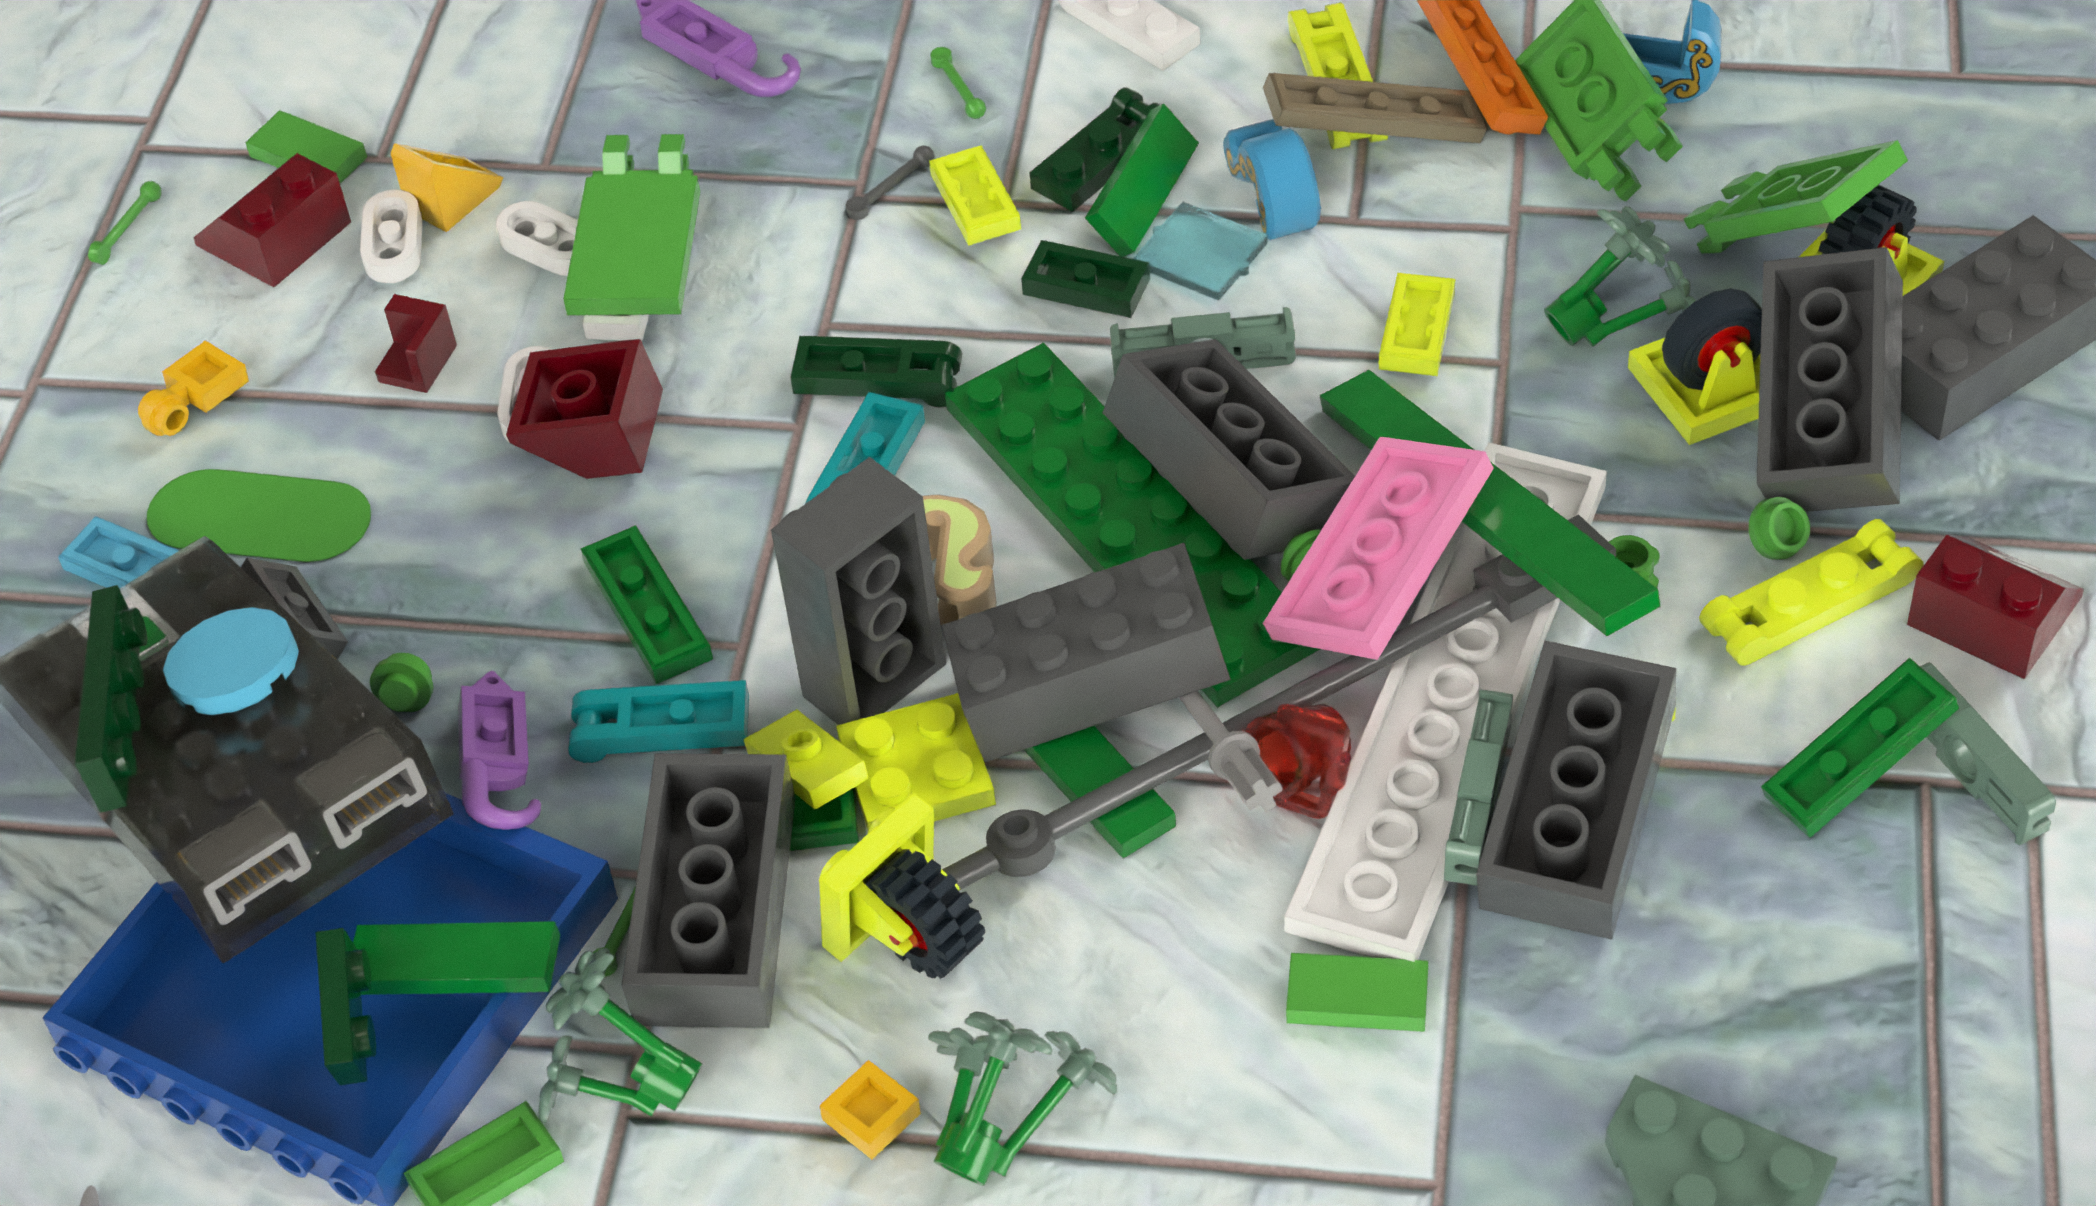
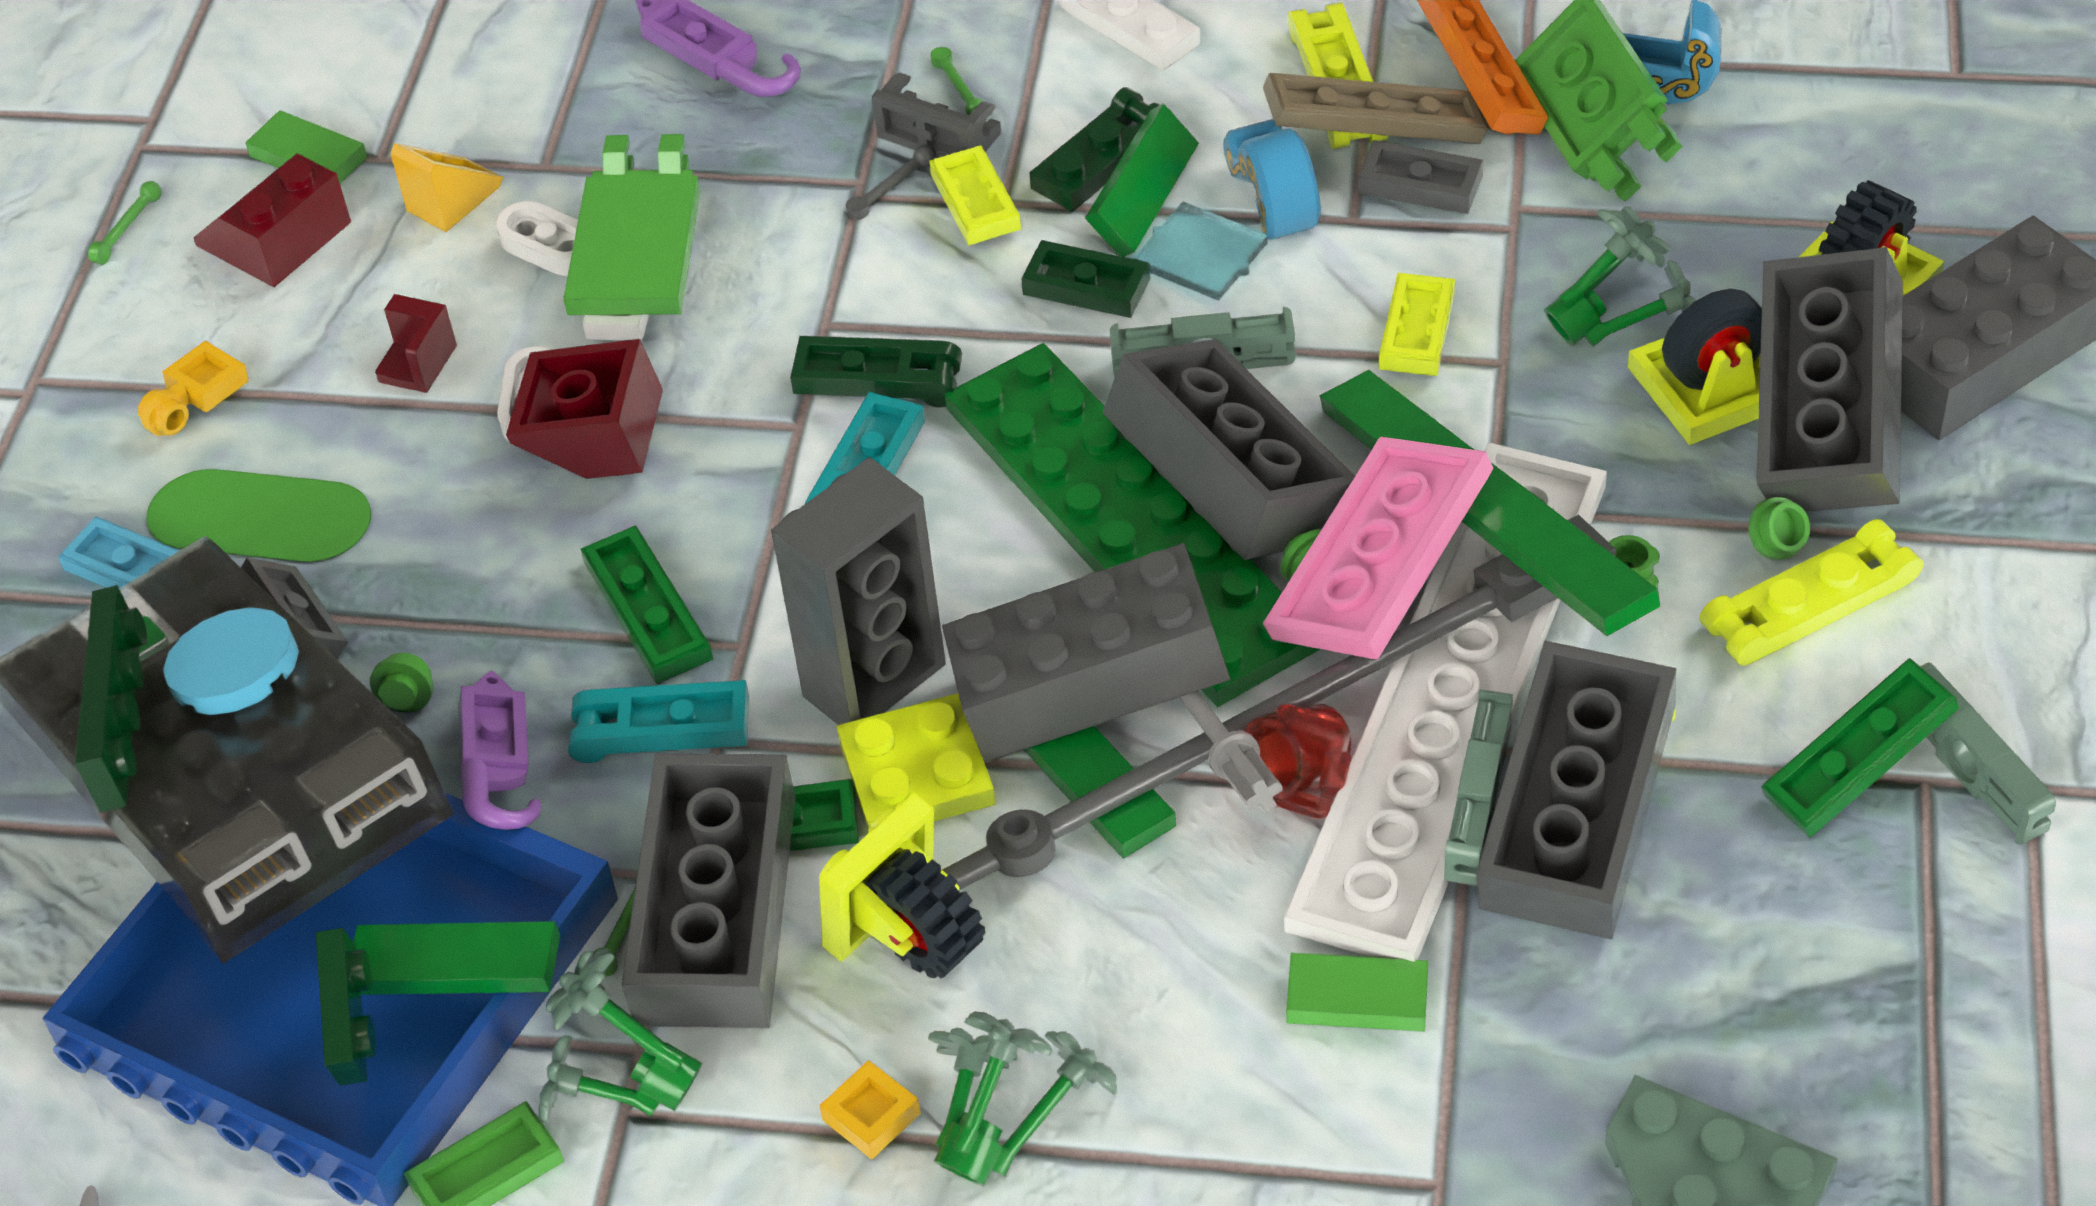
(391, 236): white plate -> none
(817, 761): neon yellow plate -> none
(915, 122): none -> dark grey hinge
(964, 555): tan animal -> none
(1420, 176): none -> dark grey plate
(1794, 195): bright green tile -> none
(1990, 603): dark red slope -> none

